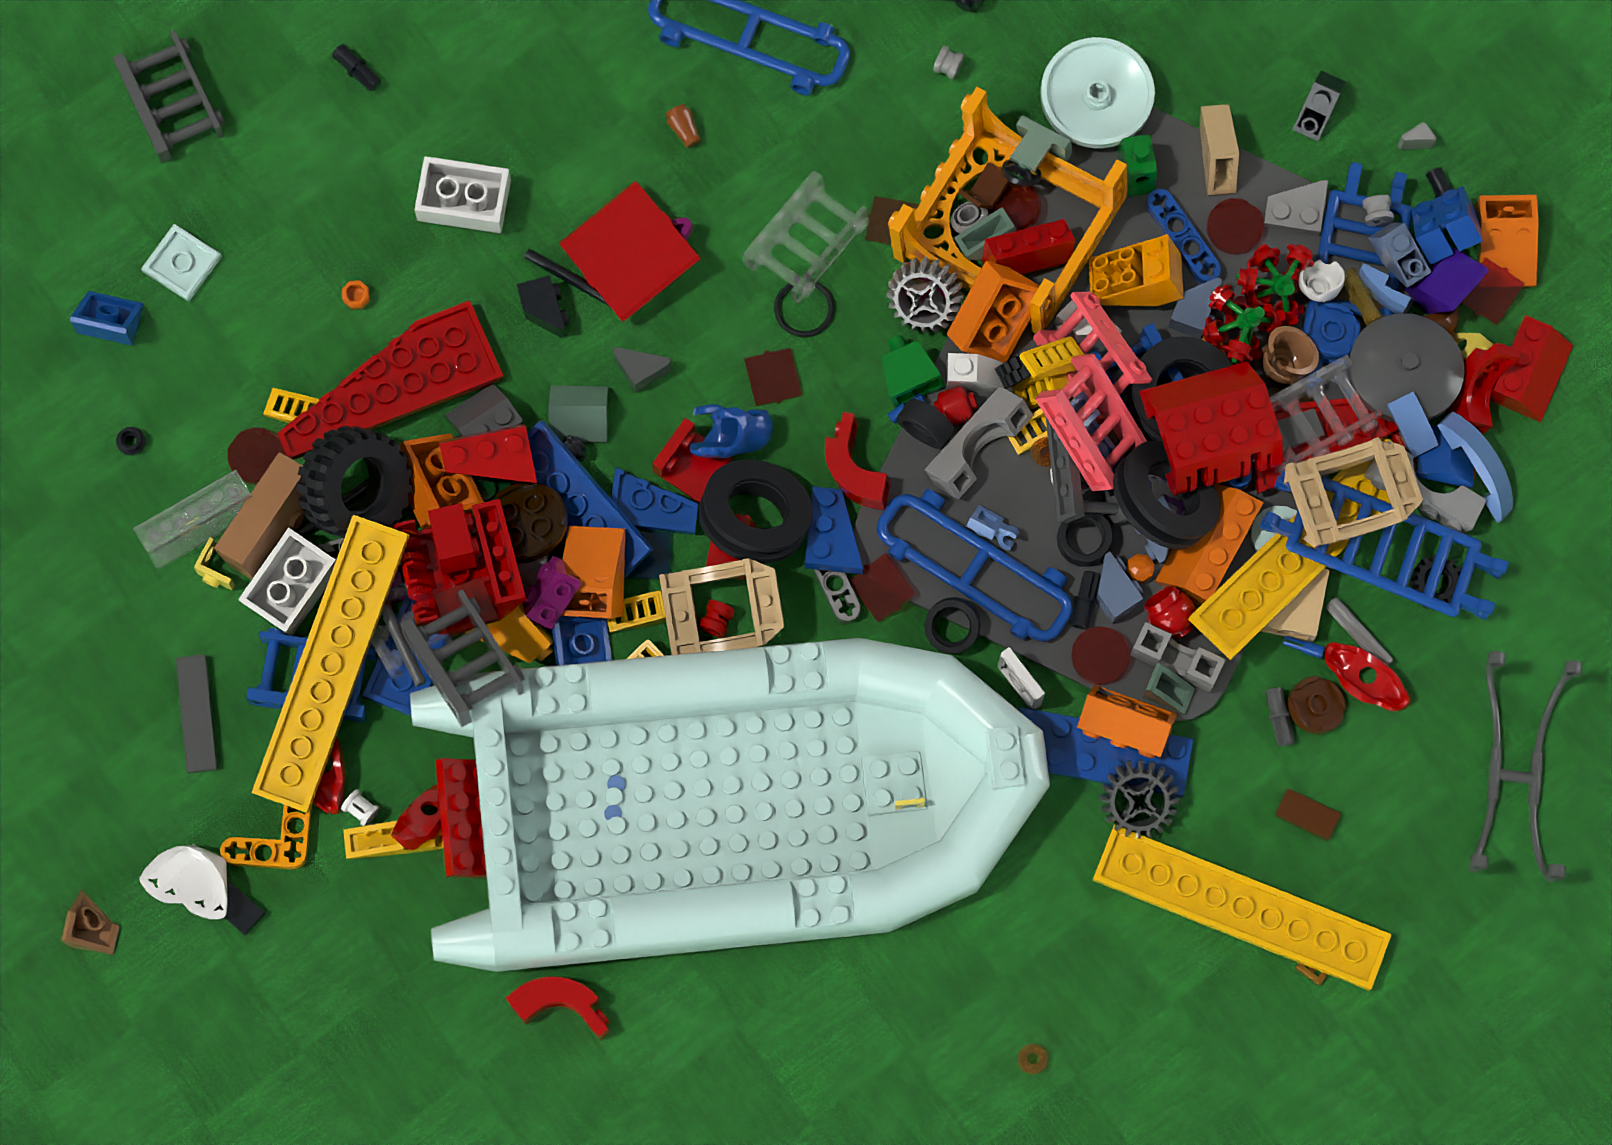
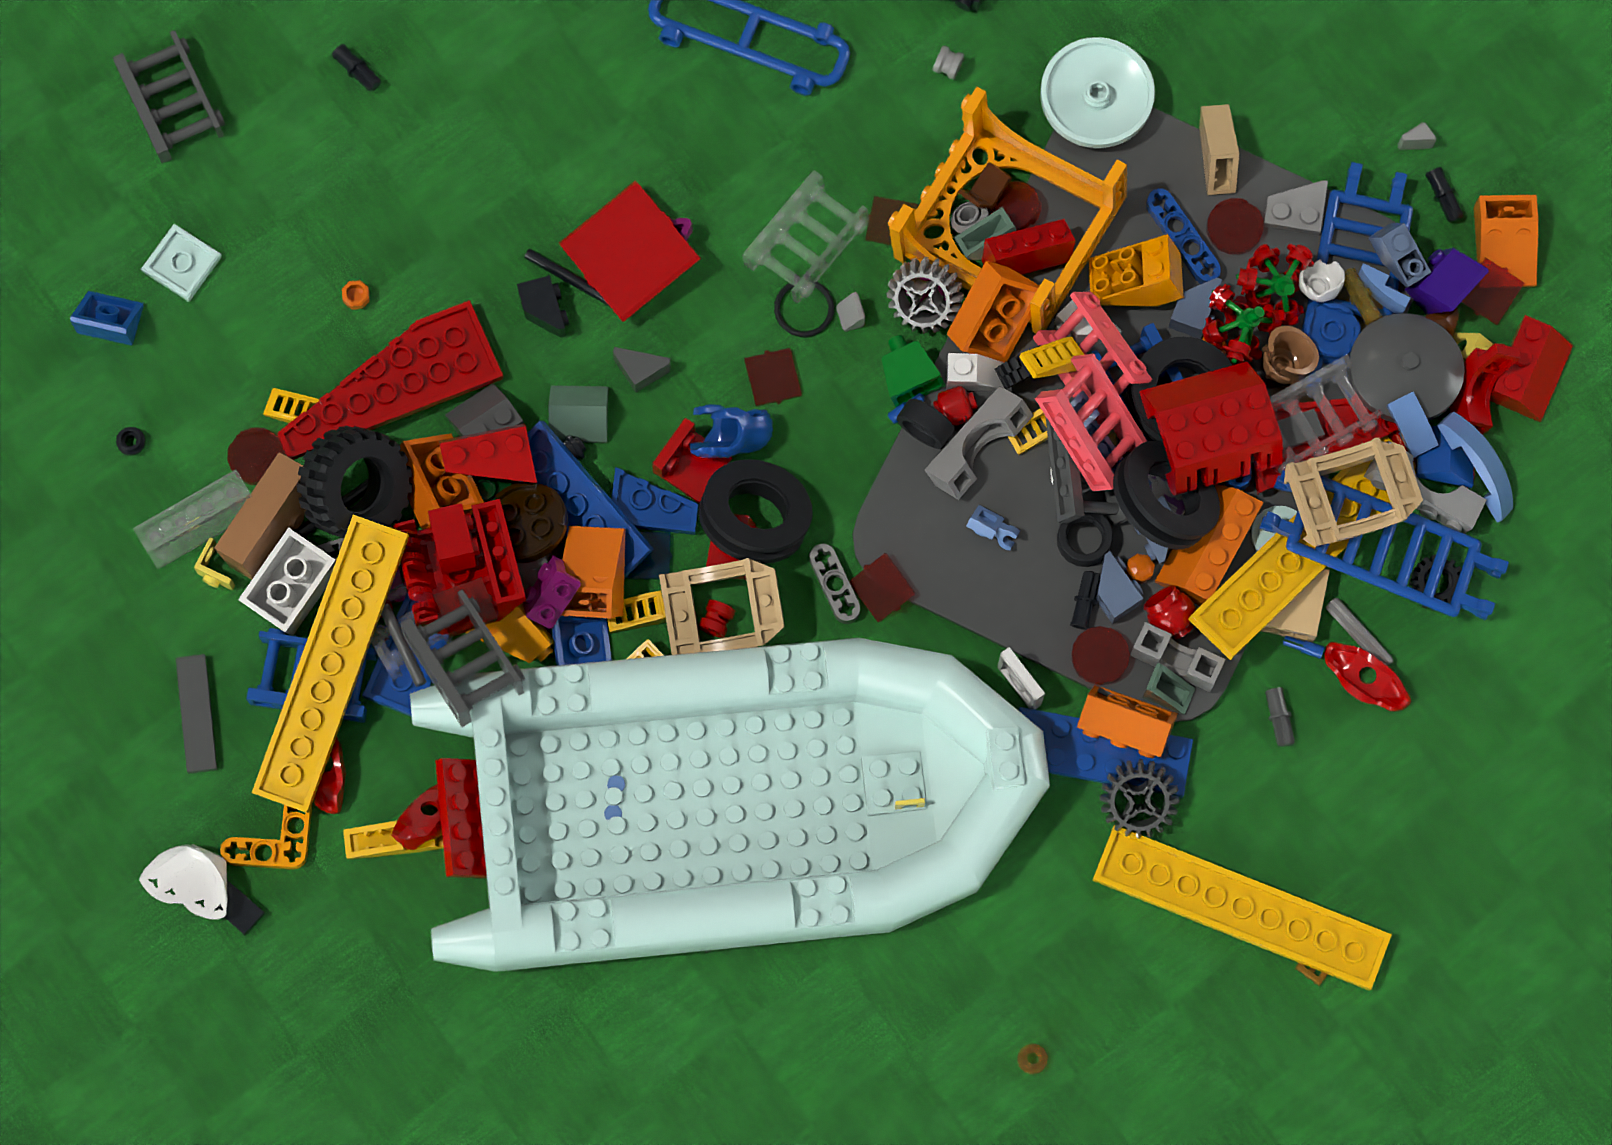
(89, 927): medium nougat slope -> none
(366, 816): white bush -> none
(462, 194): white brick -> none
(558, 992): red arch -> none
(682, 123): dark orange cone -> none
(830, 534): blue wing -> none
(851, 312): none -> light grey slope
(859, 485): red arch -> none
(930, 505): blue bar -> none
(930, 625): black tyre -> none
(1032, 150): sand green piece -> none
(1035, 452): clear orange plate -> none
(1037, 385): yellow slope -> none
(1140, 161): green torso -> none
(1307, 814): reddish brown tile -> none
(1316, 705): reddish brown tile -> none
(1319, 105): slope -> none
(1378, 210): light grey wheel -> none
(1450, 212): blue piece -> none
(1533, 778): dark grey bar -> none

